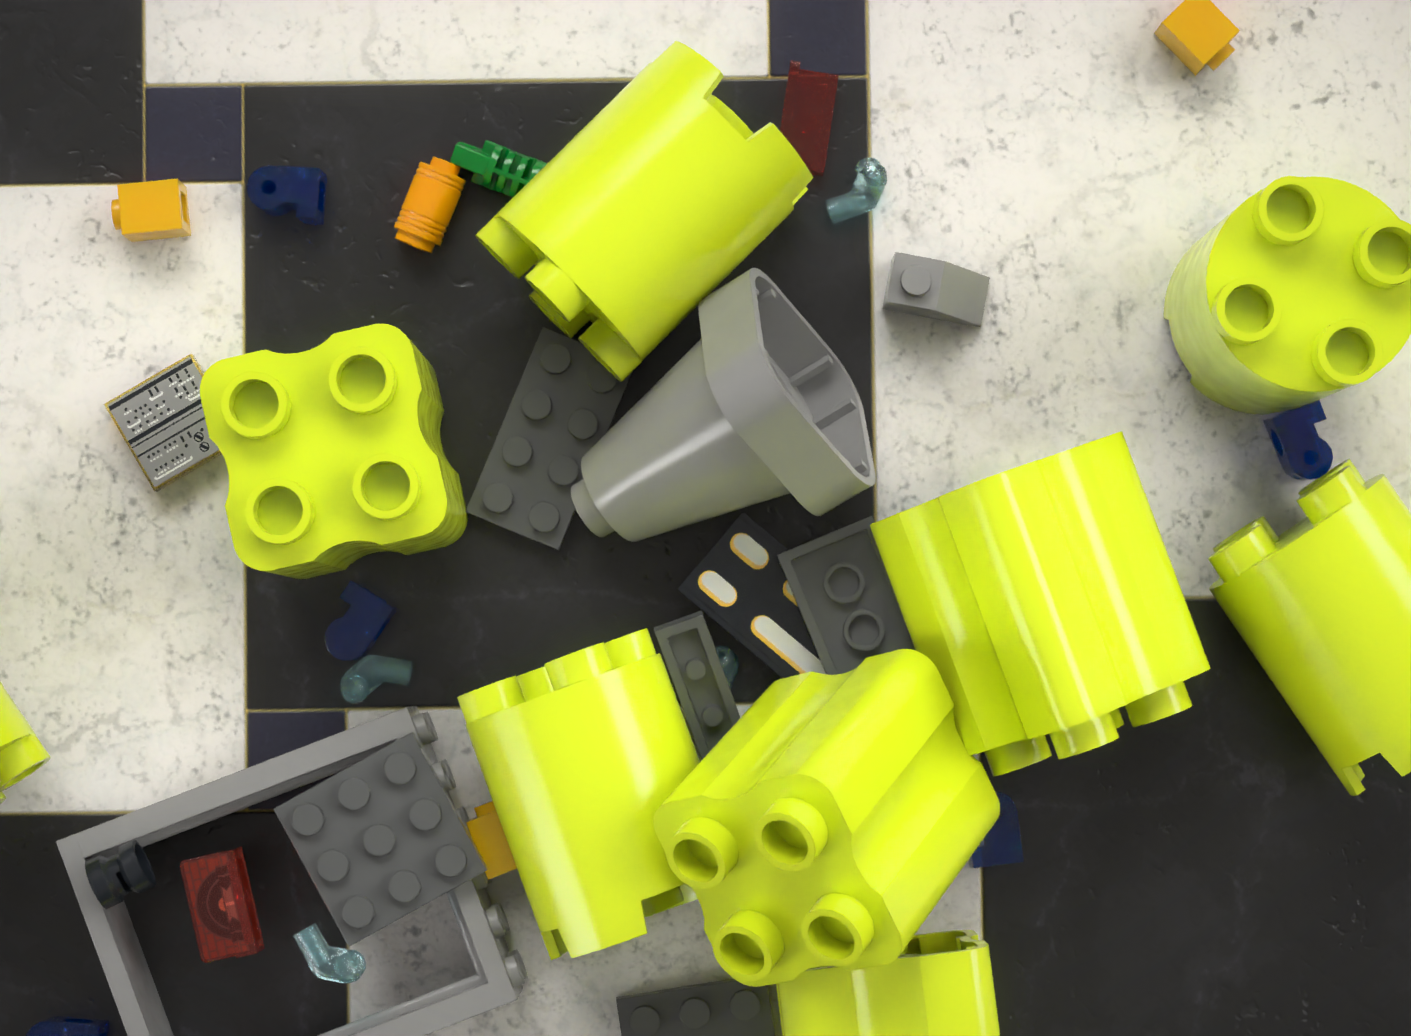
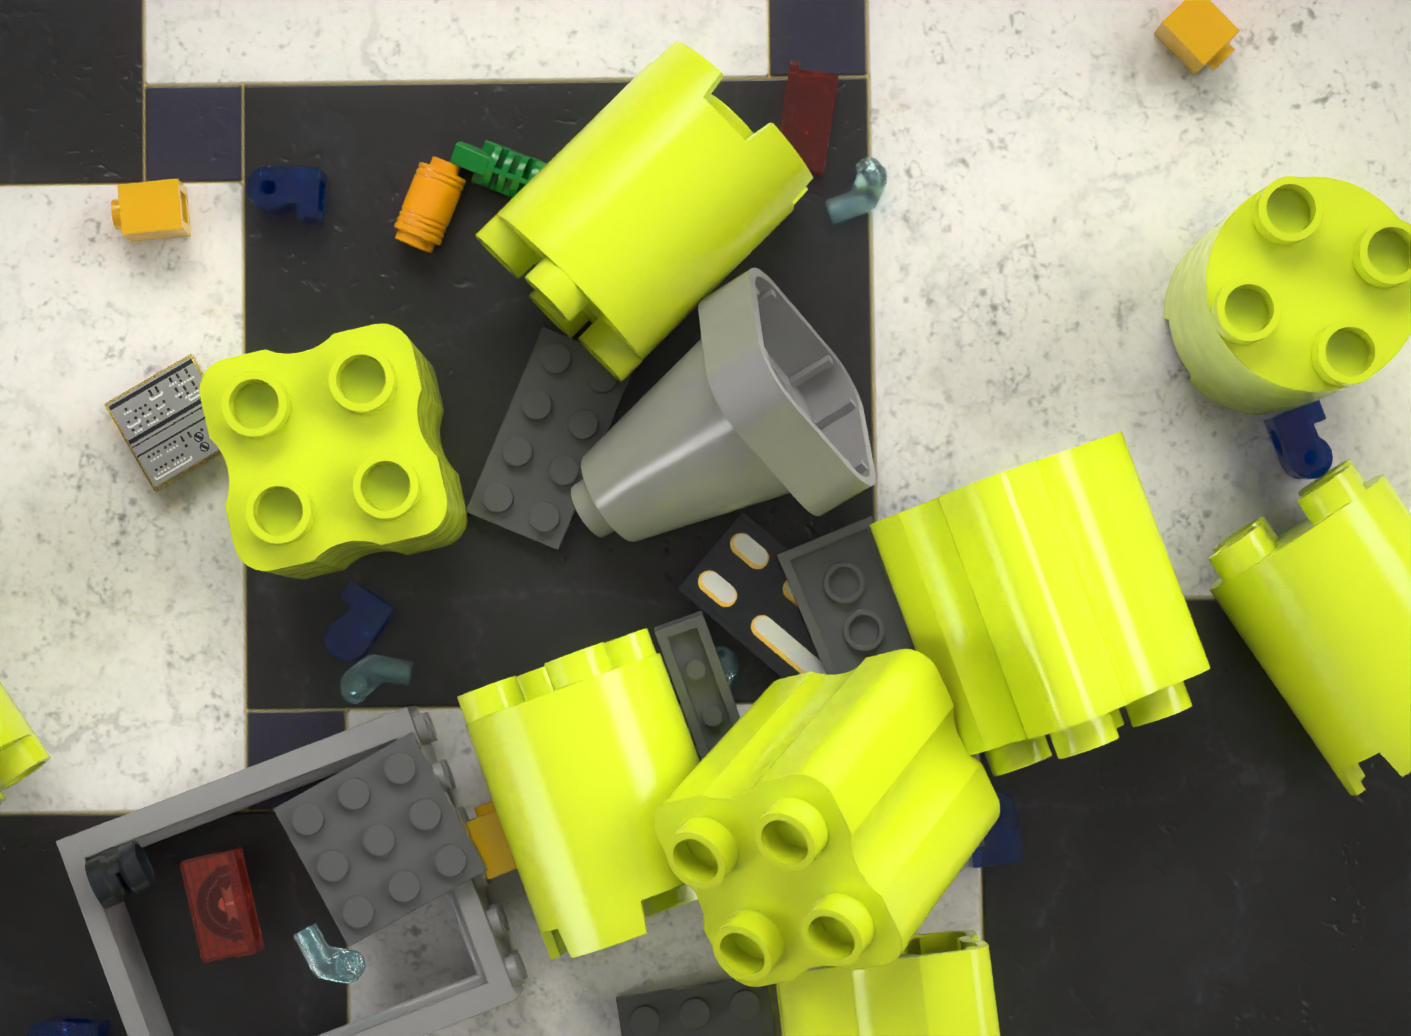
(935, 290): light grey slope -> none

